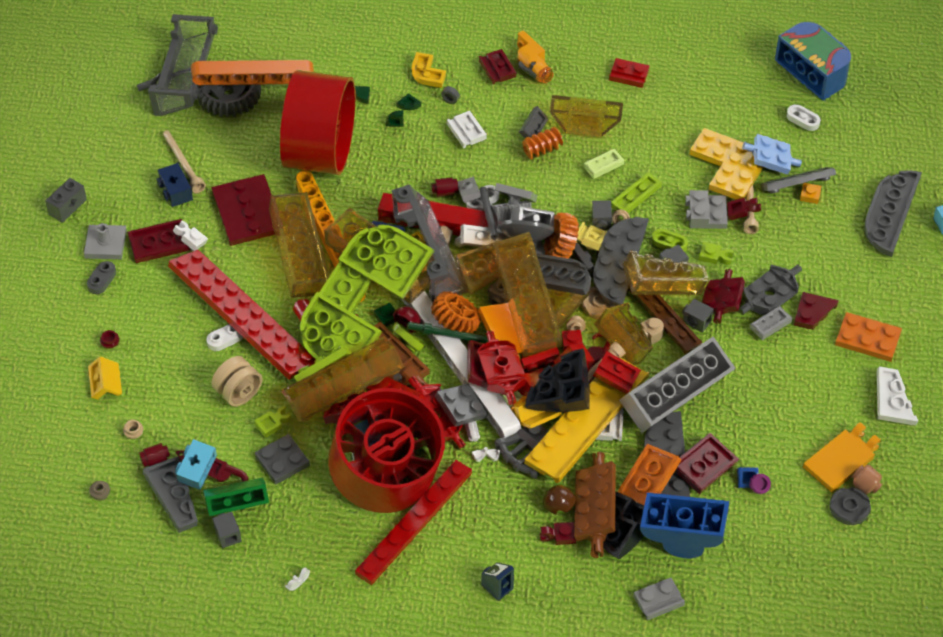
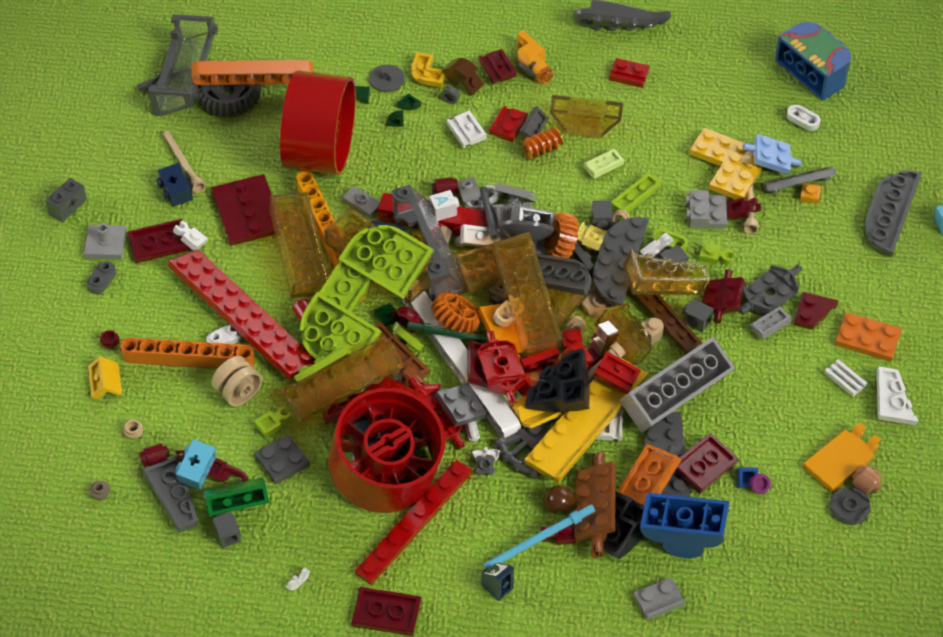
(182, 352): none -> orange beam
(361, 201): none -> light grey plate
(386, 611): none -> dark red tile
(387, 78): none -> dark grey piece
(444, 205): none -> white brick
(463, 71): none -> reddish brown brick
(485, 470): none -> dark grey plate
(503, 316): none -> plate
(508, 123): none -> red plate
(574, 517): none -> medium azure bar
(606, 337): none -> piece
(618, 15): none -> dark grey animal
(657, 247): none -> white plate
(847, 375): none -> white tile

